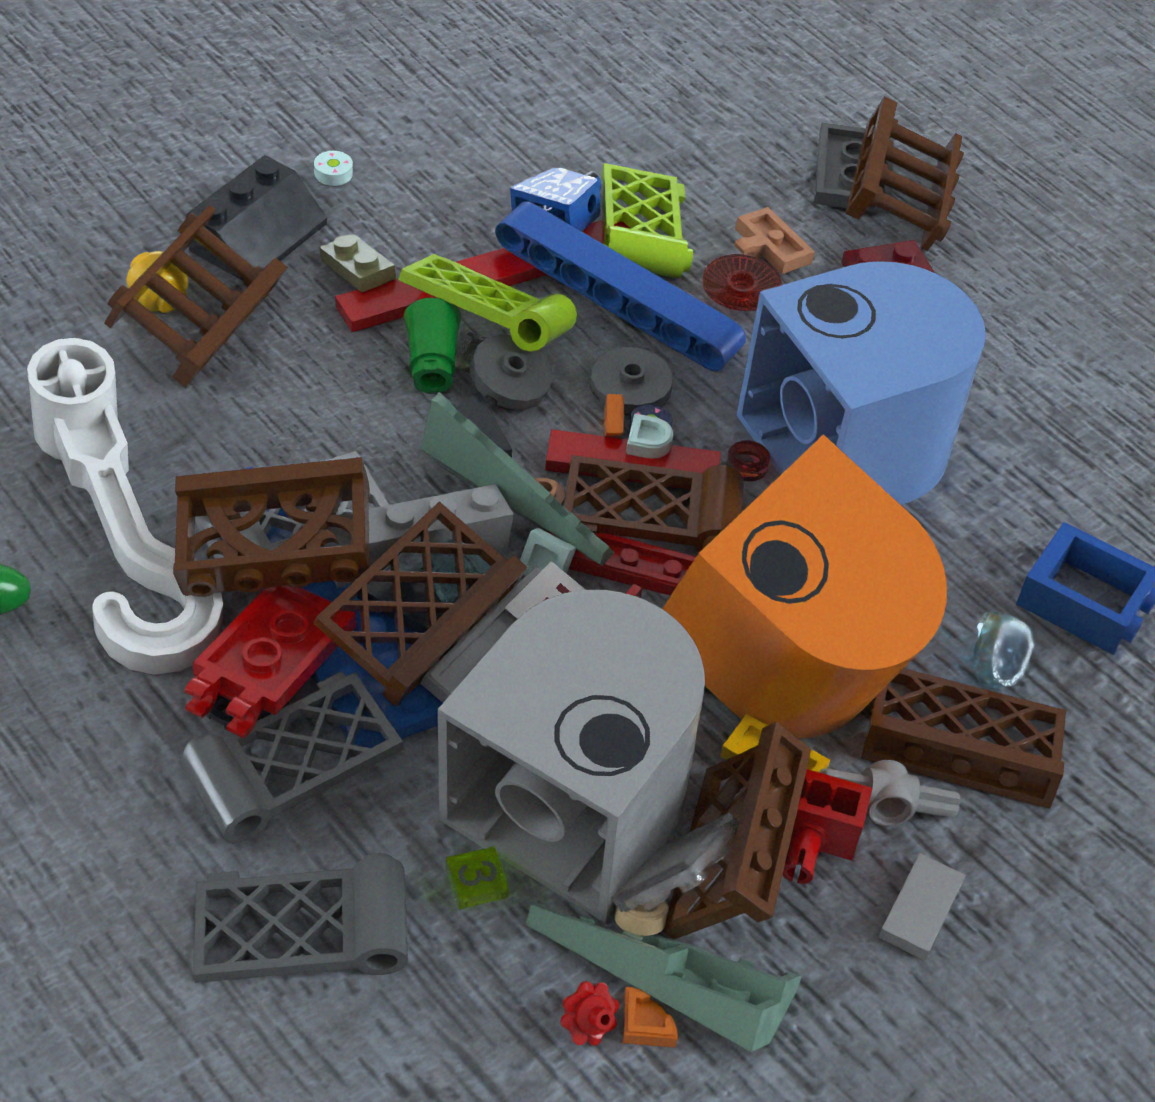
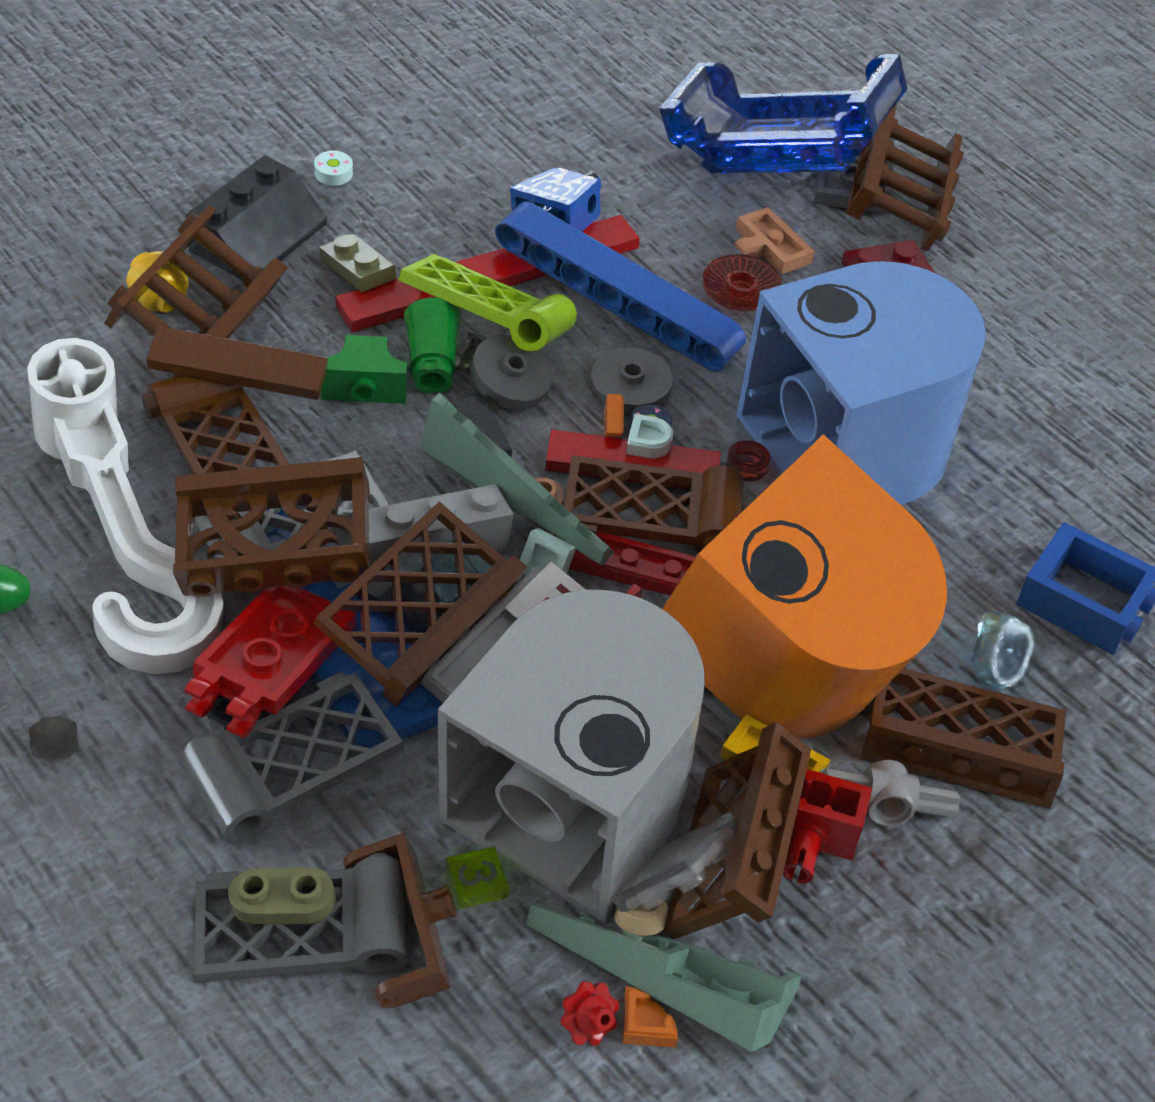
(54, 738): none -> clear smoke tile
(202, 400): none -> reddish brown piece
(237, 362): none -> reddish brown tile
(280, 896): none -> olive plate
(365, 372): none -> green brick
(427, 910): none -> reddish brown piece
(641, 244): lime piece -> none
(779, 129): none -> clear blue windscreen
(922, 906): light grey tile -> none

